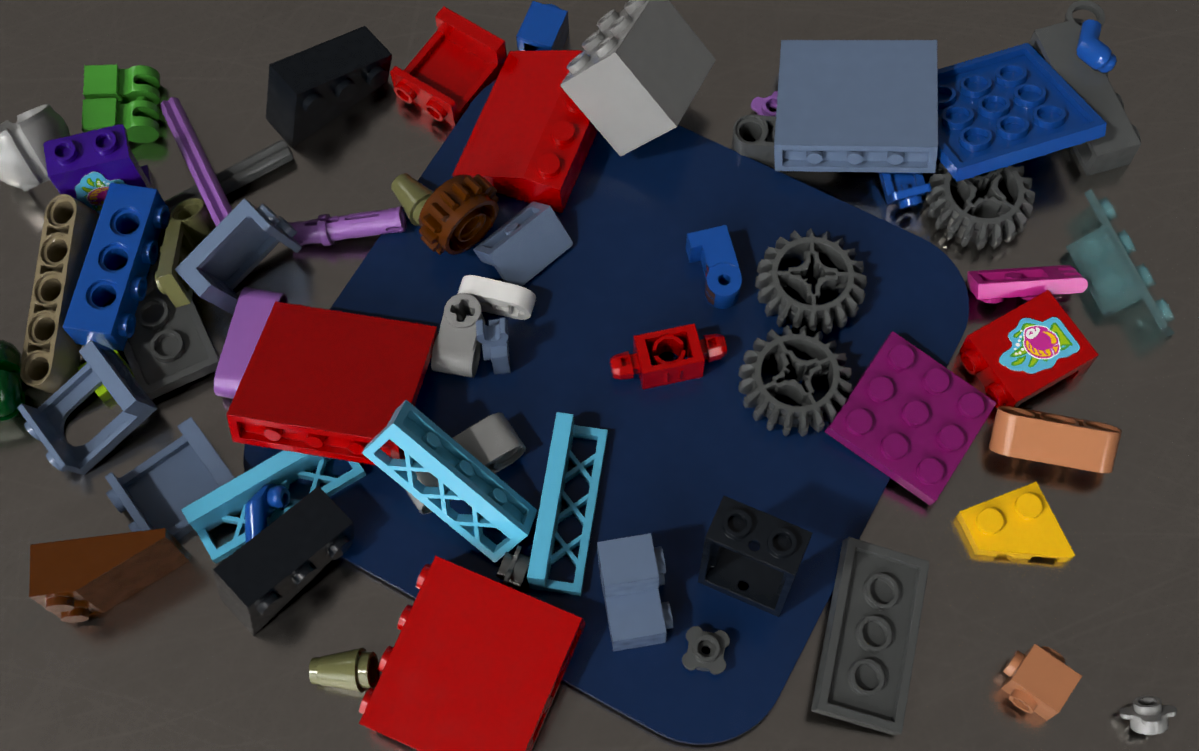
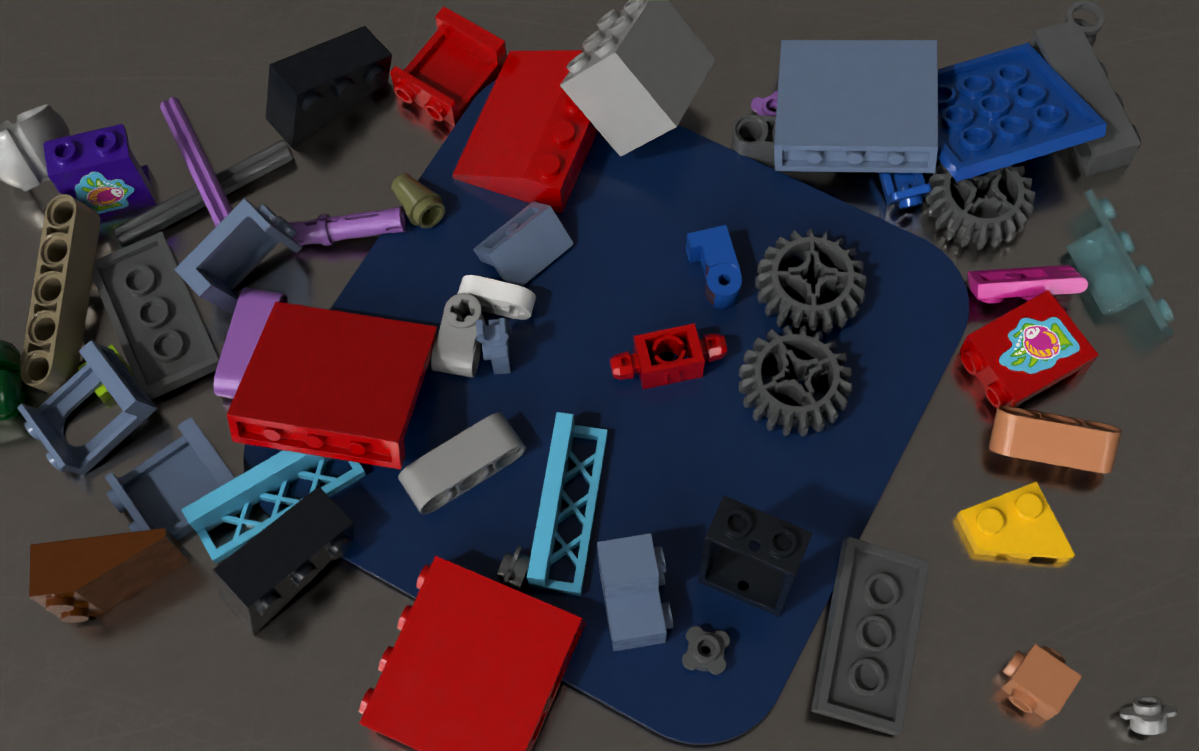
(122, 210): blue brick -> none
(123, 98): bright green legs -> none
(186, 229): olive plate -> none
(262, 506): blue arm -> none
(345, 670): olive cone -> none
(458, 214): reddish brown gear -> none
(459, 478): medium azure fence -> none
(543, 28): blue brick -> none
(911, 418): magenta plate -> none
(1092, 50): blue arm -> none

